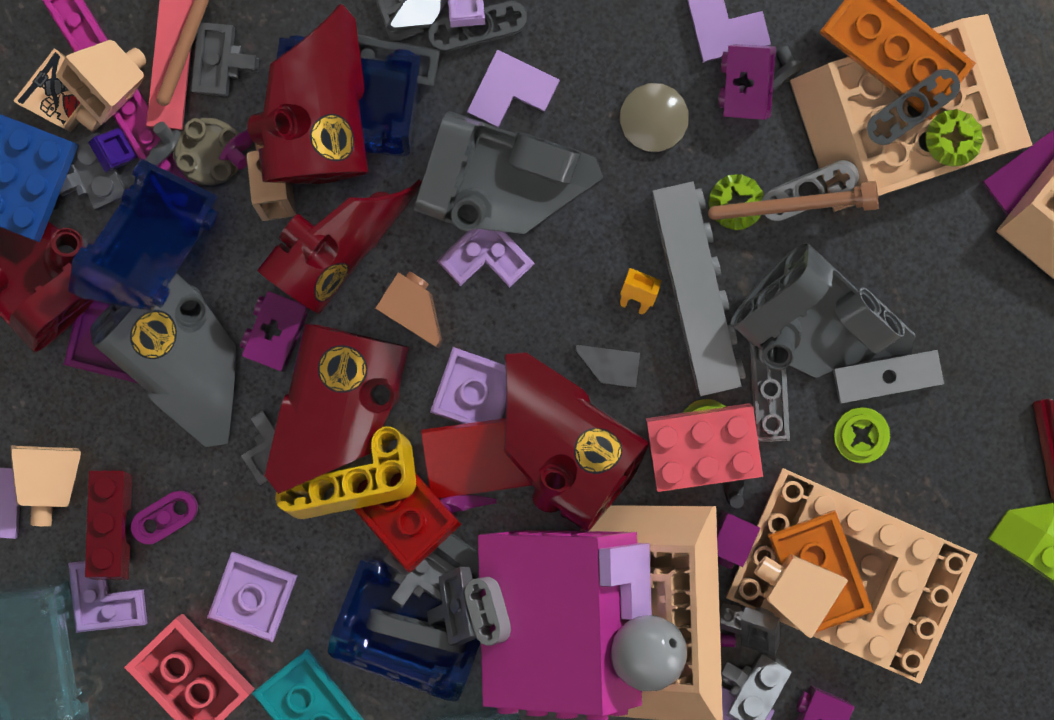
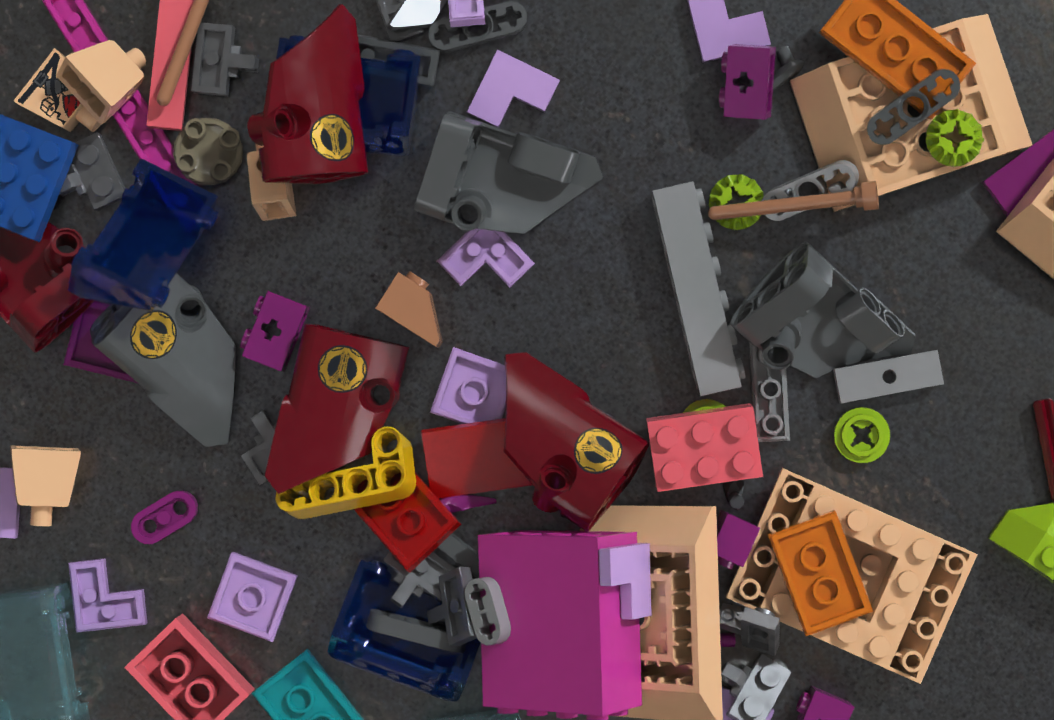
(106, 515): dark red arch -> none
(112, 149): dark purple tile -> none
(165, 146): dark grey bar -> none
(234, 148): magenta bar -> none
(325, 255): dark red panel -> none
(611, 365): flat silver tile -> none
(640, 288): light orange tile -> none
(648, 653): light grey piece -> none
(654, 117): dark tan dish -> none
(800, 590): light nougat torso -> none

